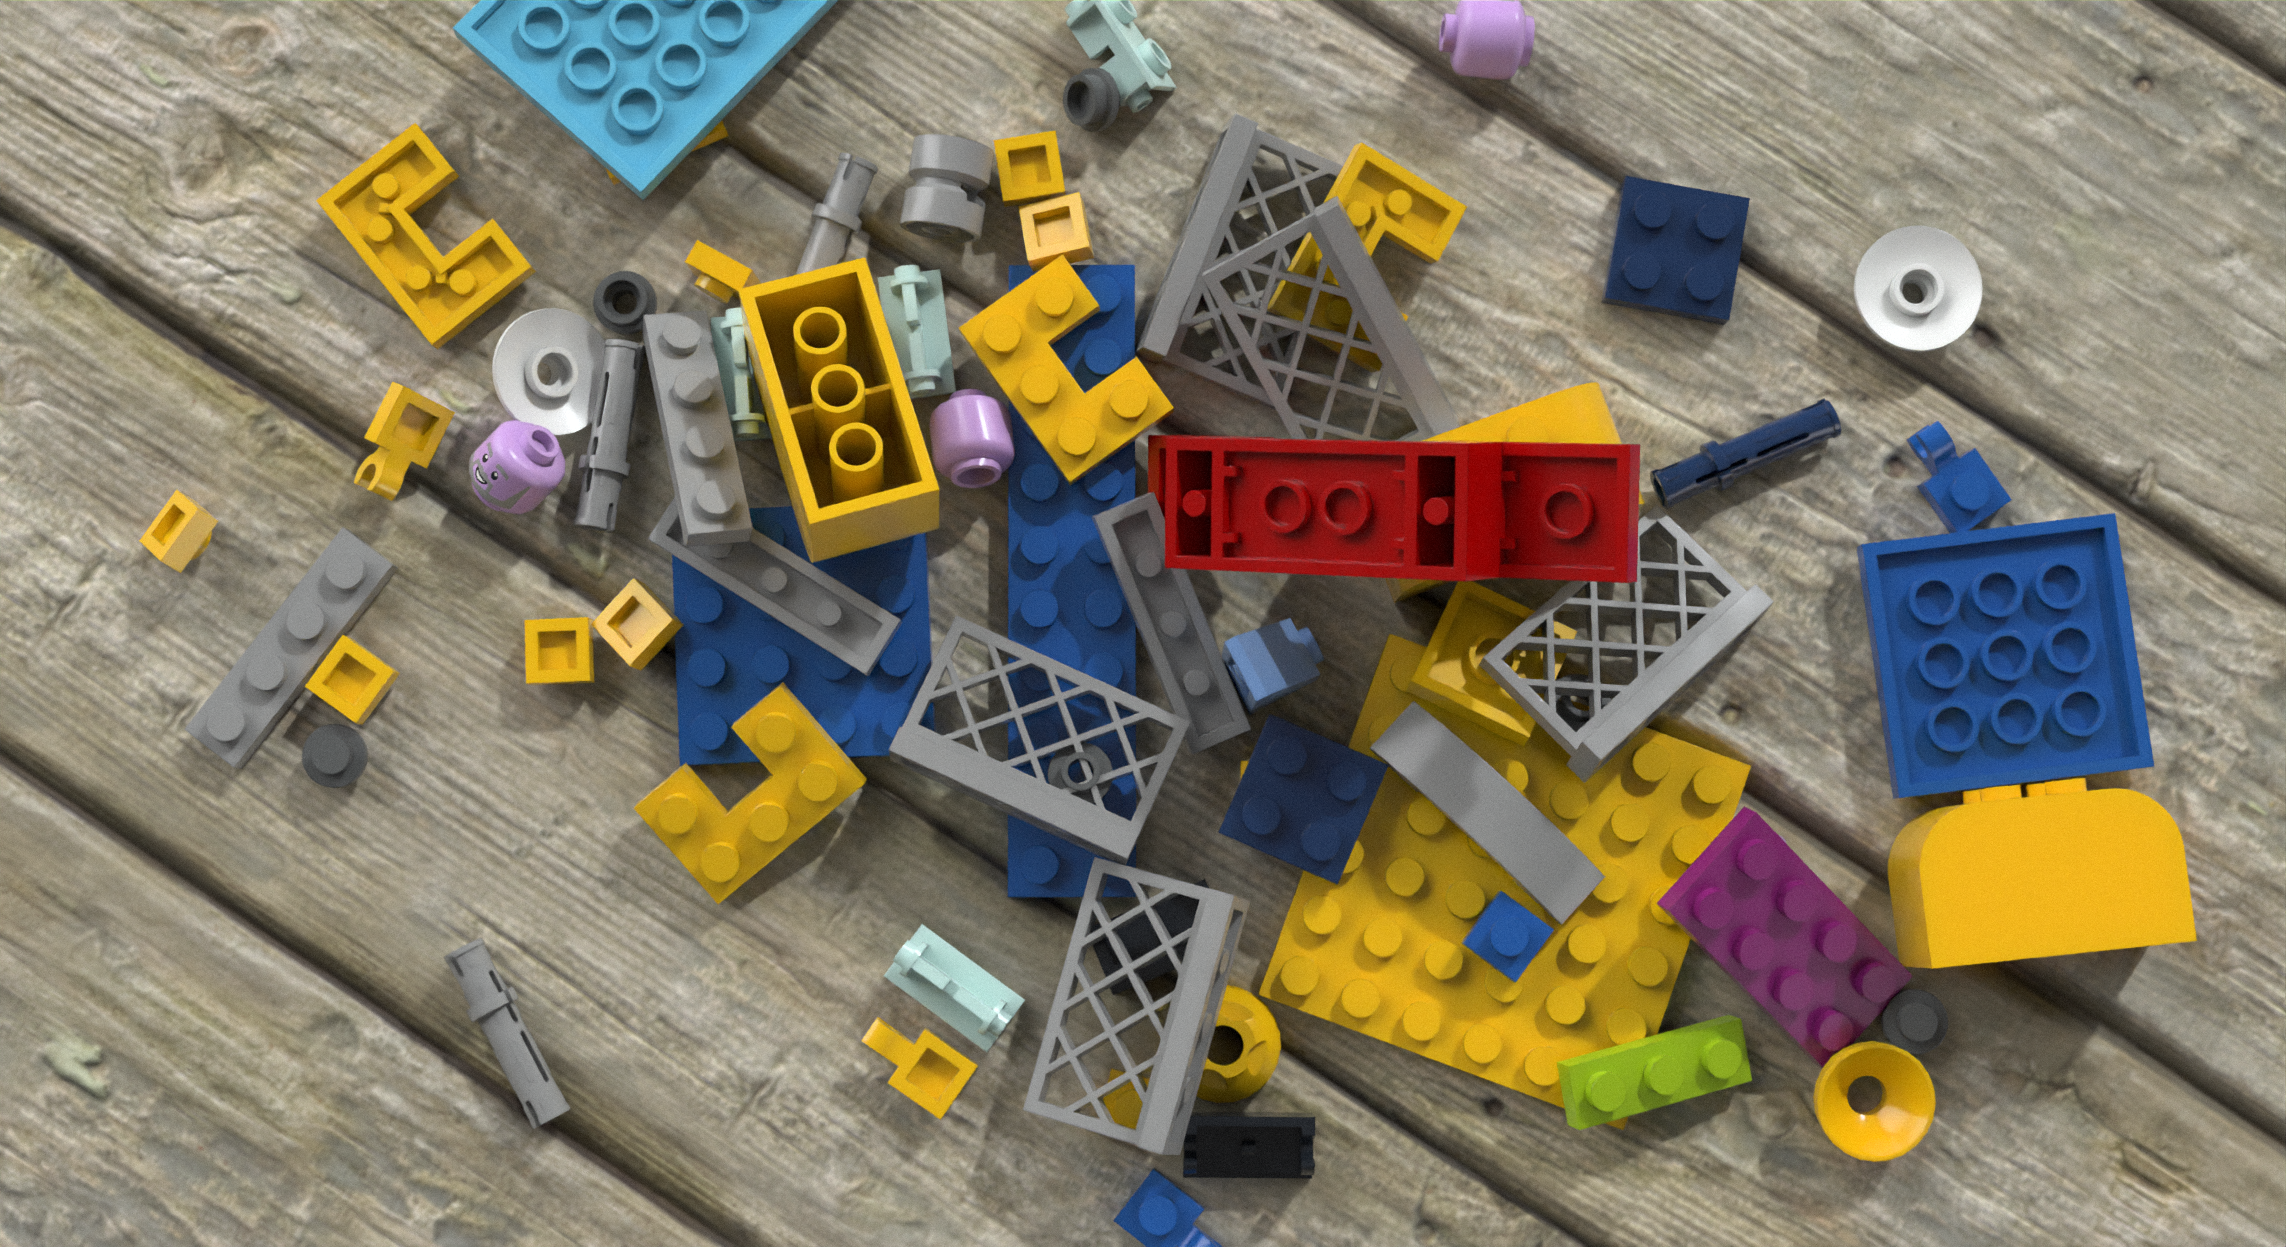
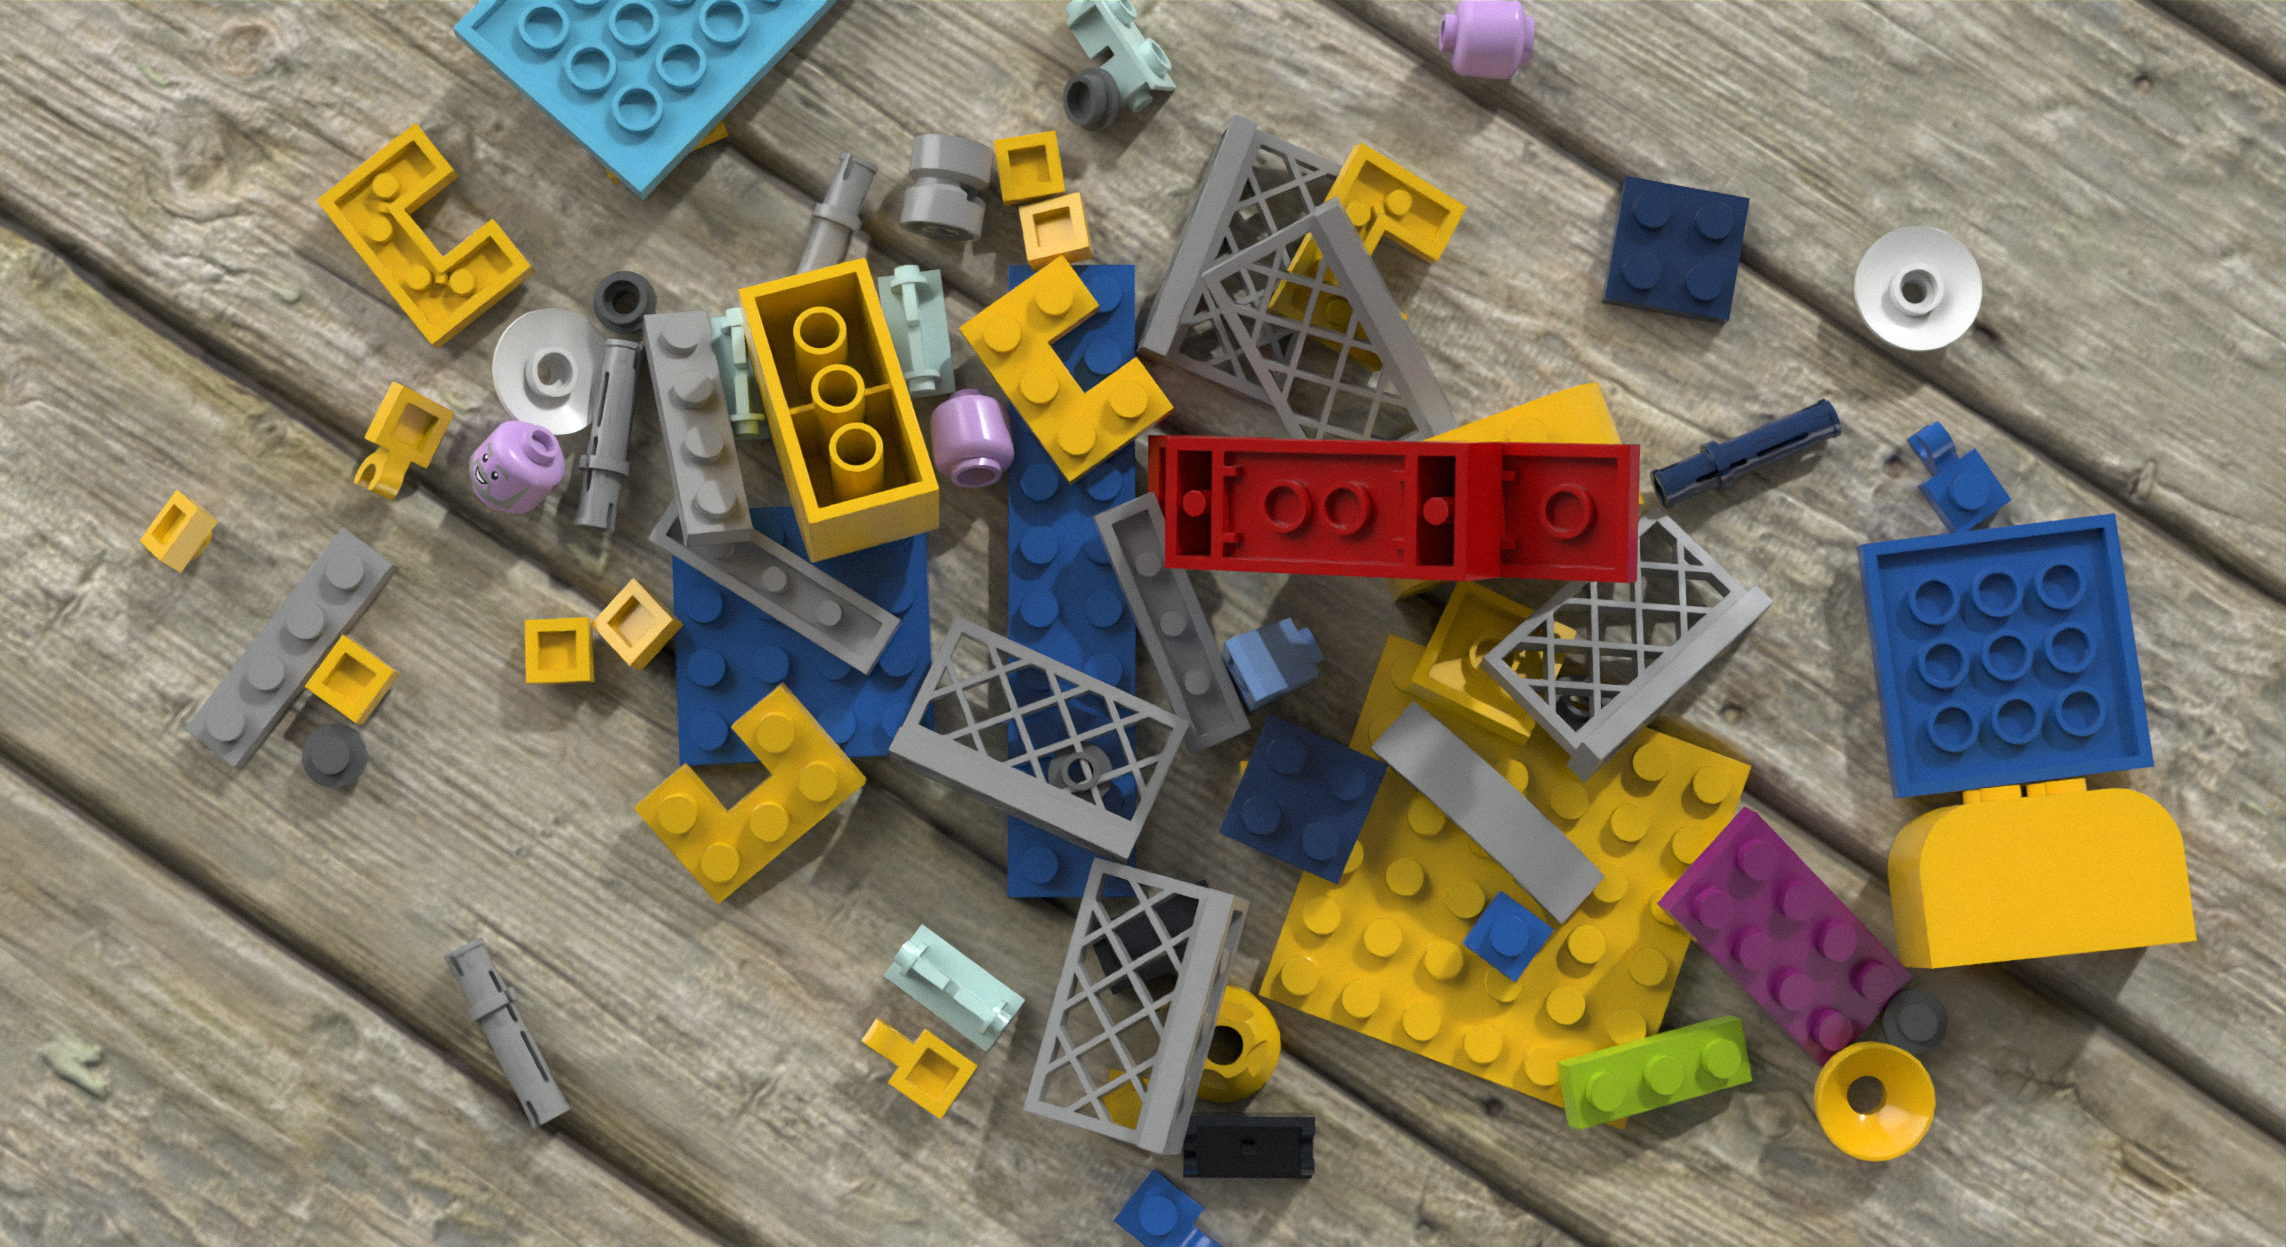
(718, 274): yellow plate -> none

